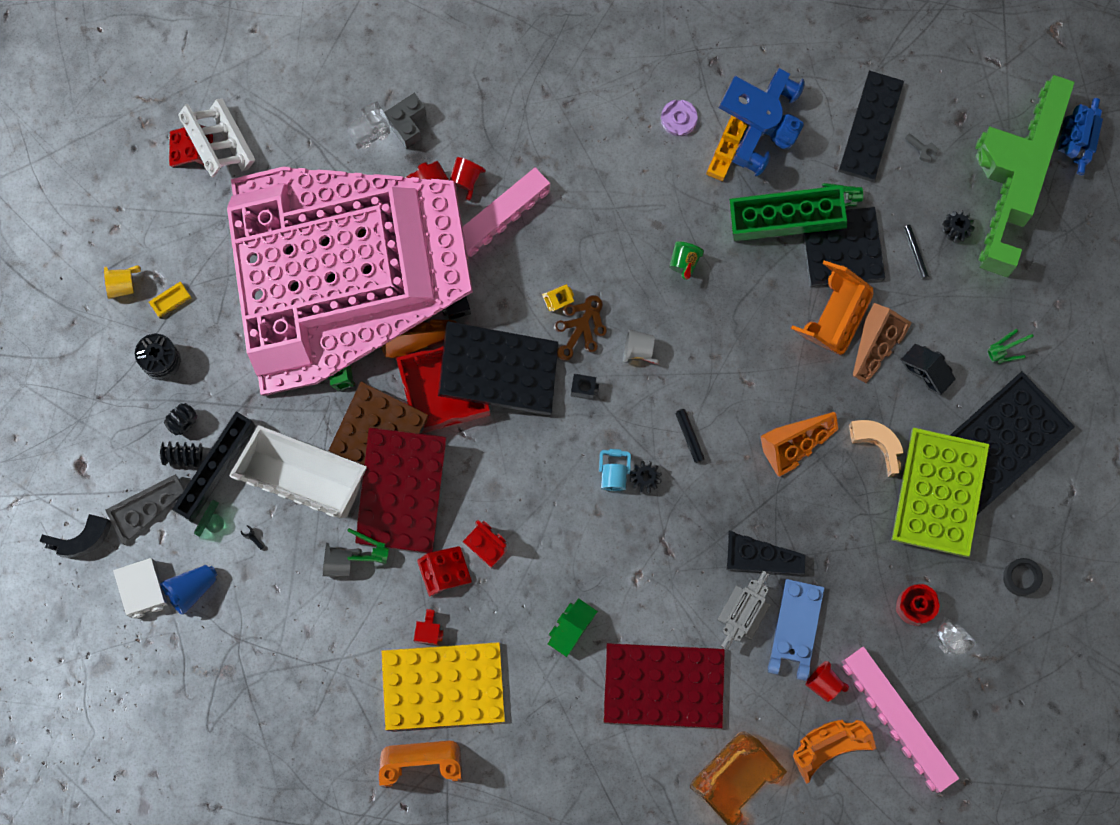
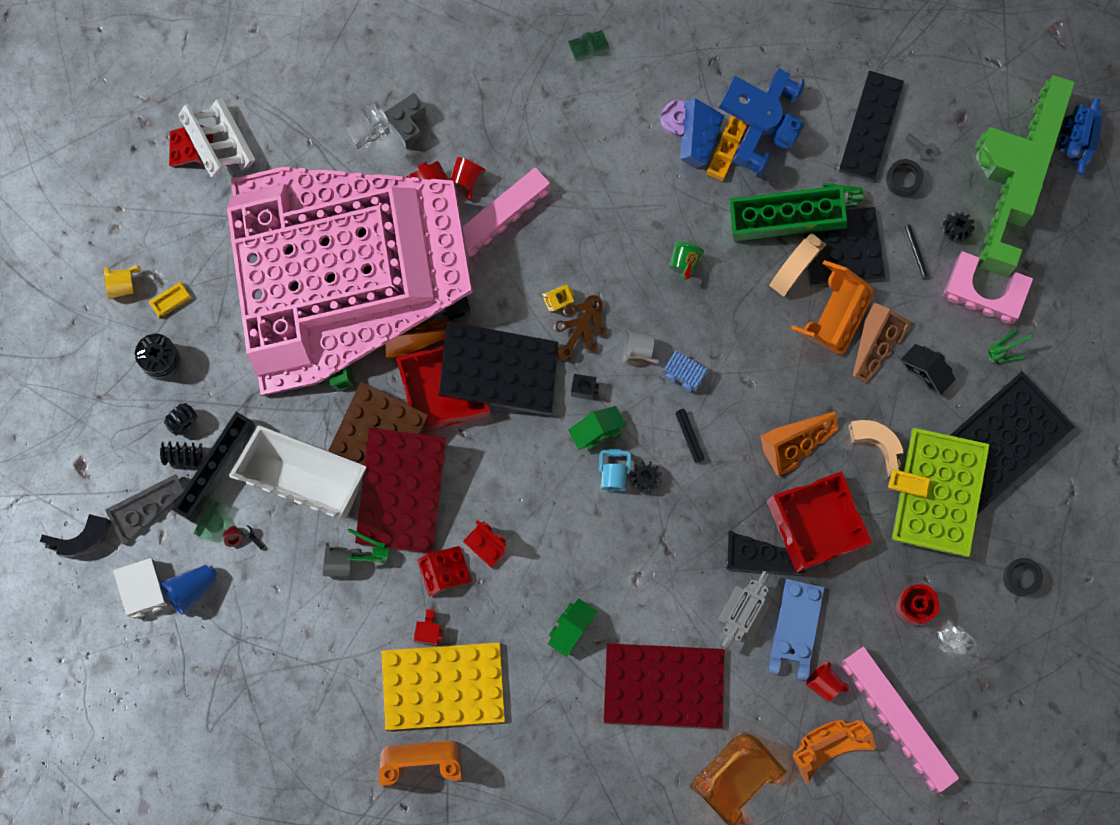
(232, 536): none -> dark red tile
(588, 44): none -> clear green tile
(596, 427): none -> green brick
(685, 371): none -> medium blue brick
(700, 132): none -> blue wedge
(796, 264): none -> light nougat arch
(819, 521): none -> red tile
(909, 483): none -> yellow tile
(913, 167): none -> black tyre
(961, 290): none -> bright pink arch

